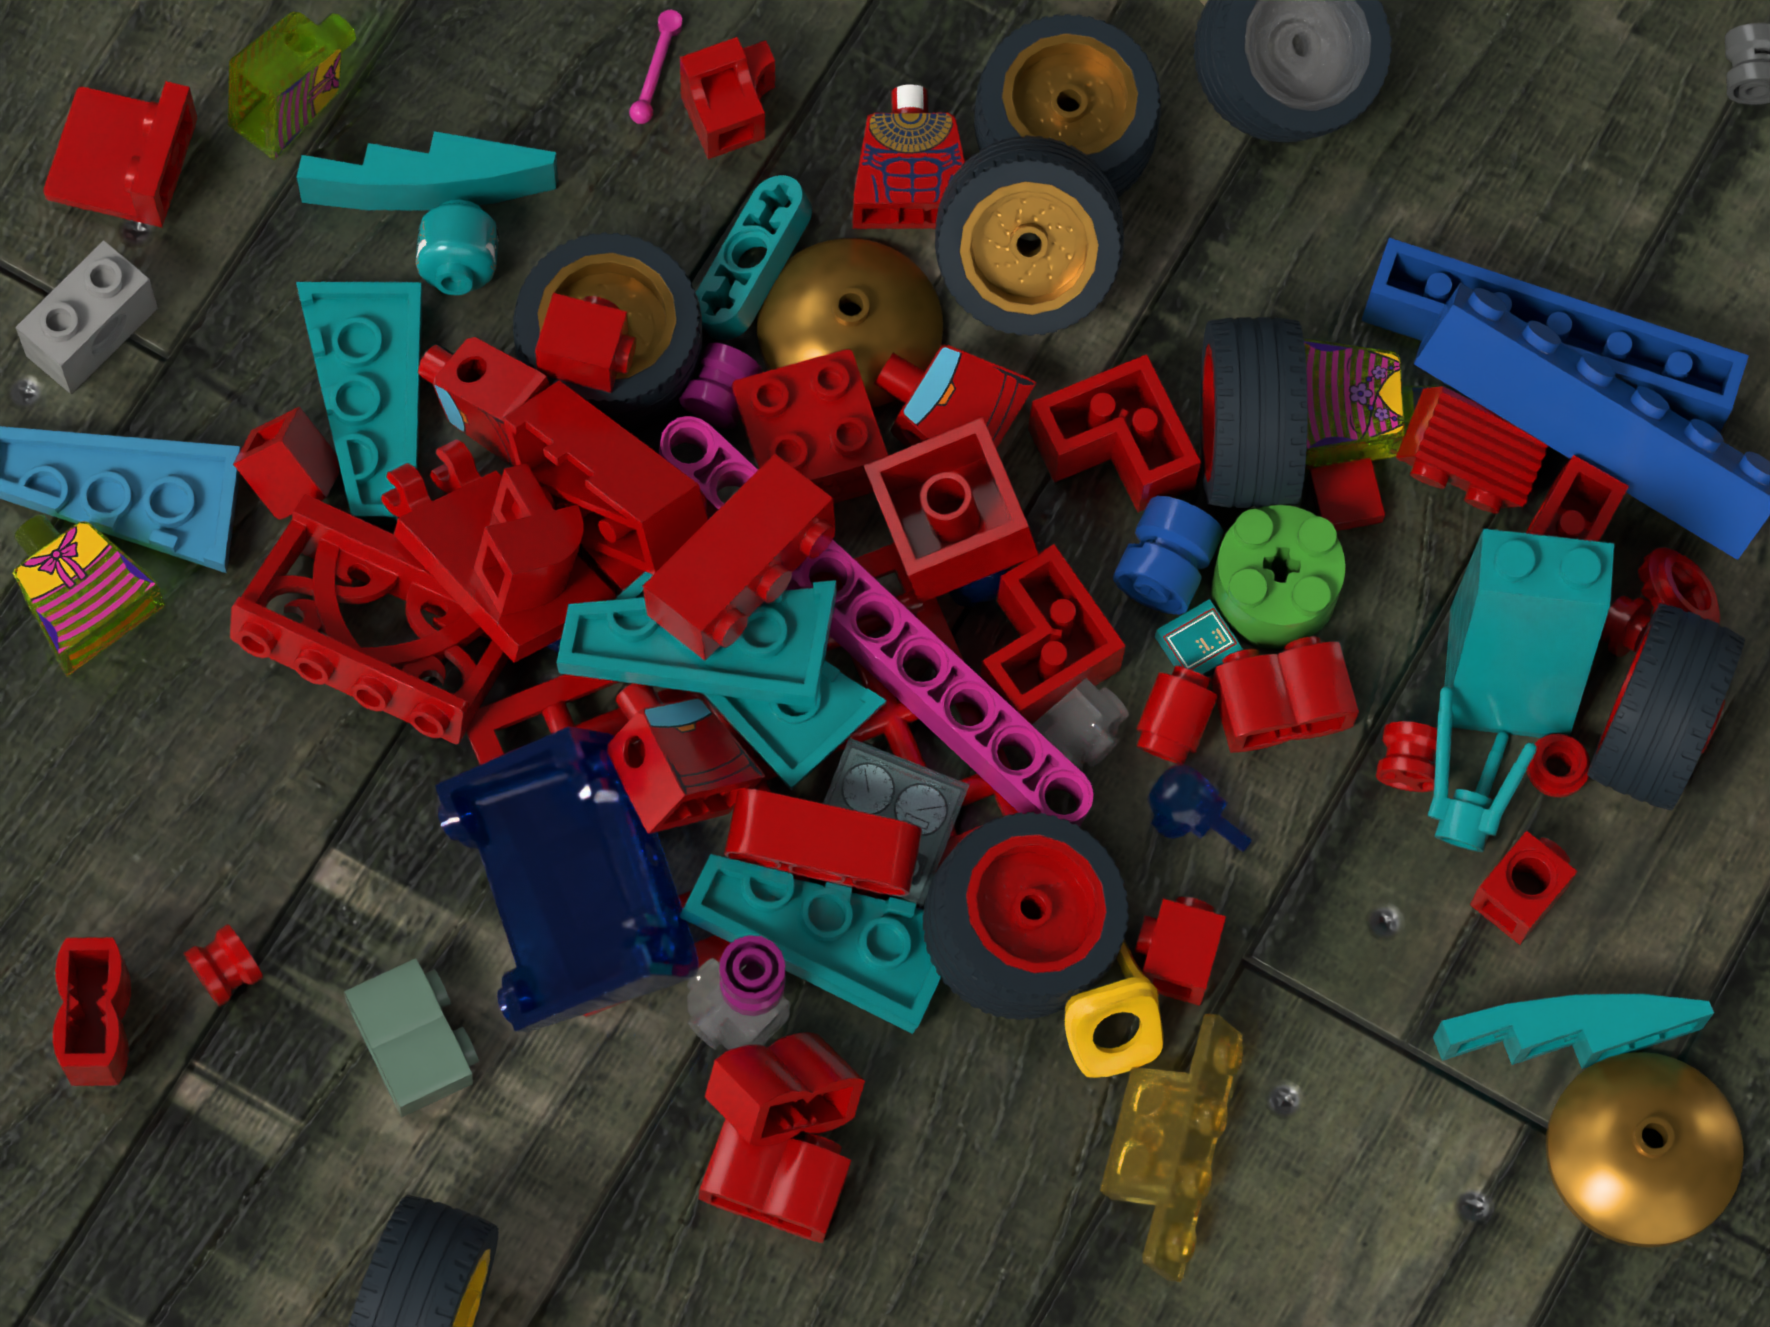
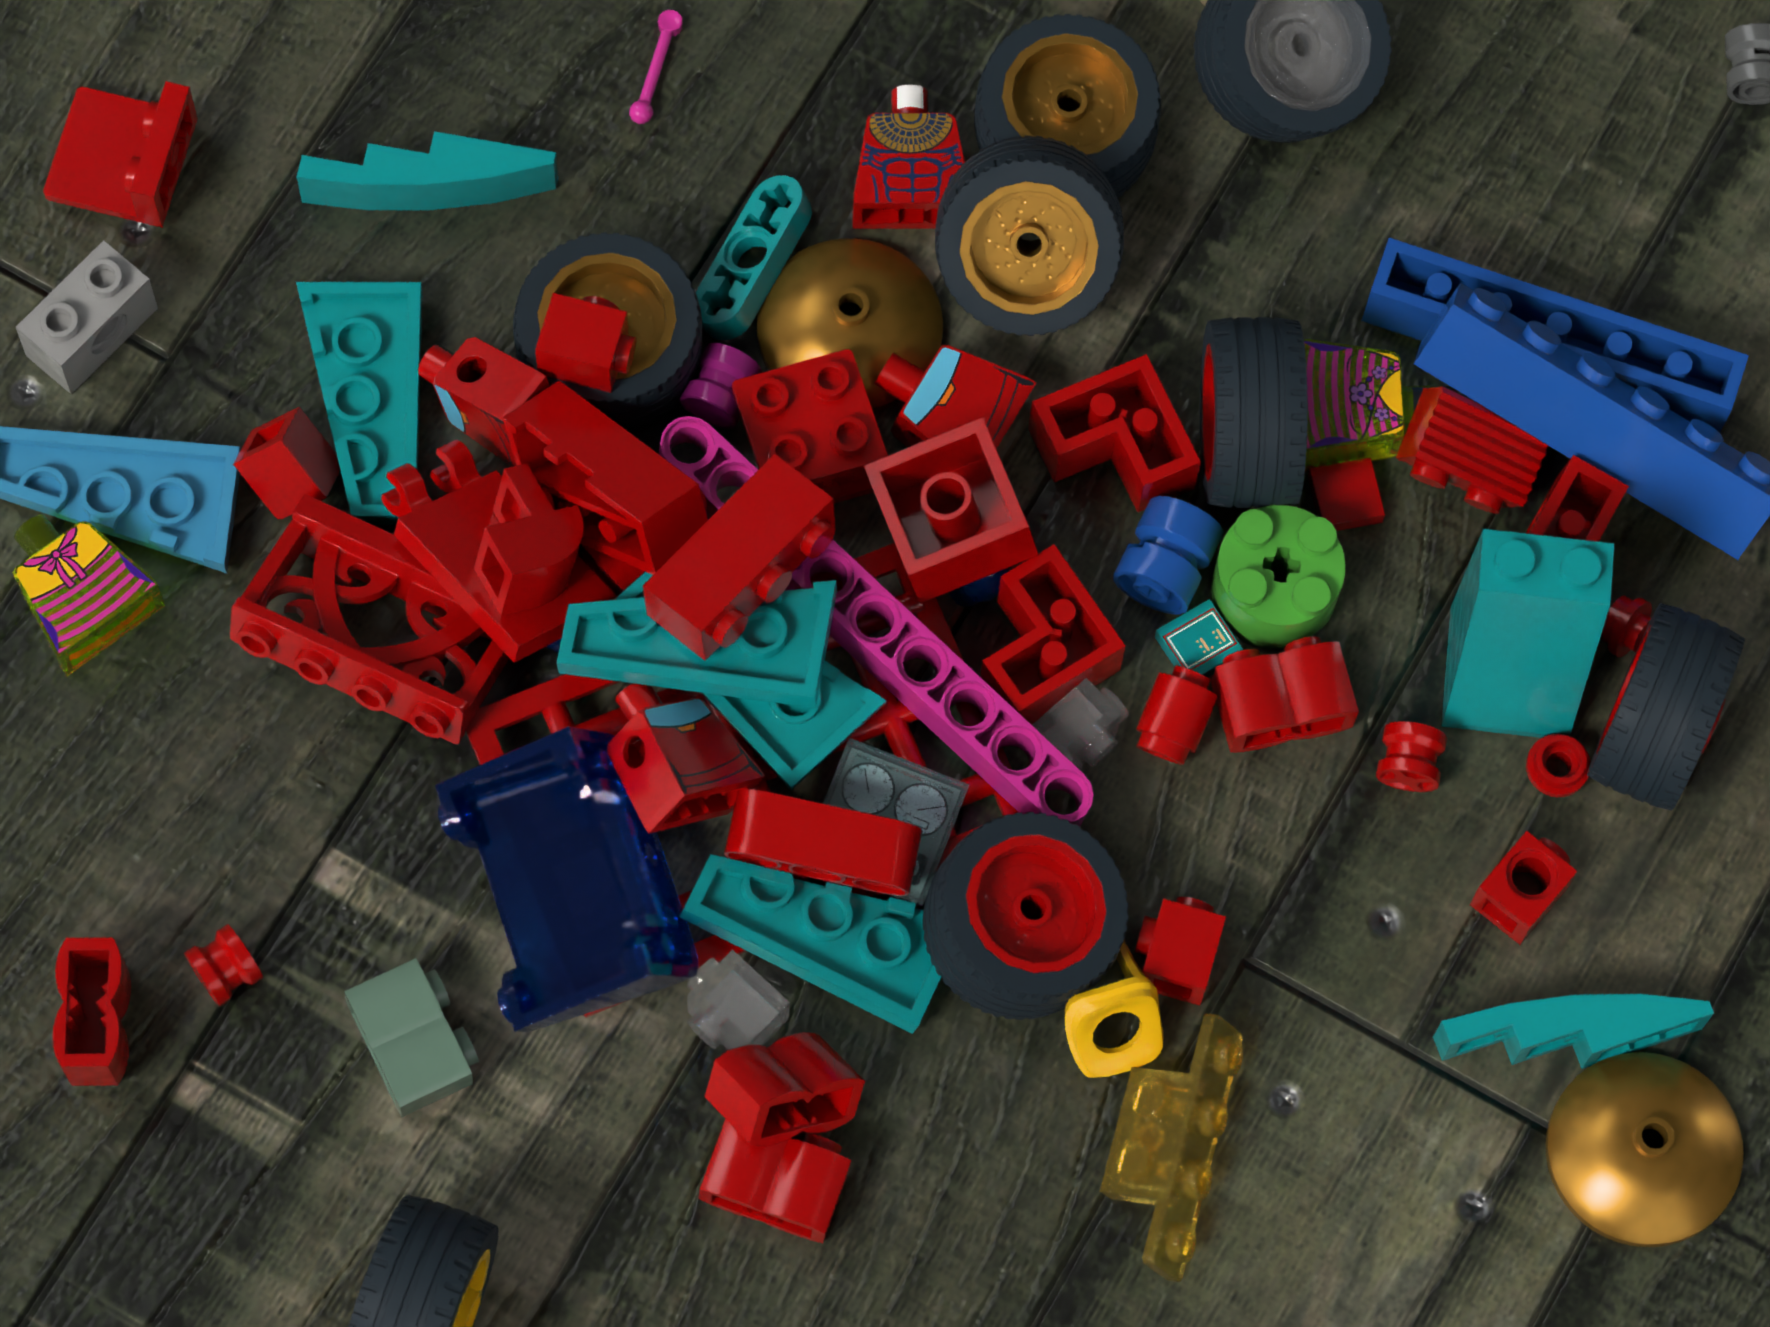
(286, 79): clear neon green torso -> none
(457, 245): teal head -> none
(724, 93): red brick -> none
(752, 990): magenta wheel -> none
(1189, 802): clear blue piece -> none
(1471, 815): teal plant -> none
(1679, 583): red gear -> none

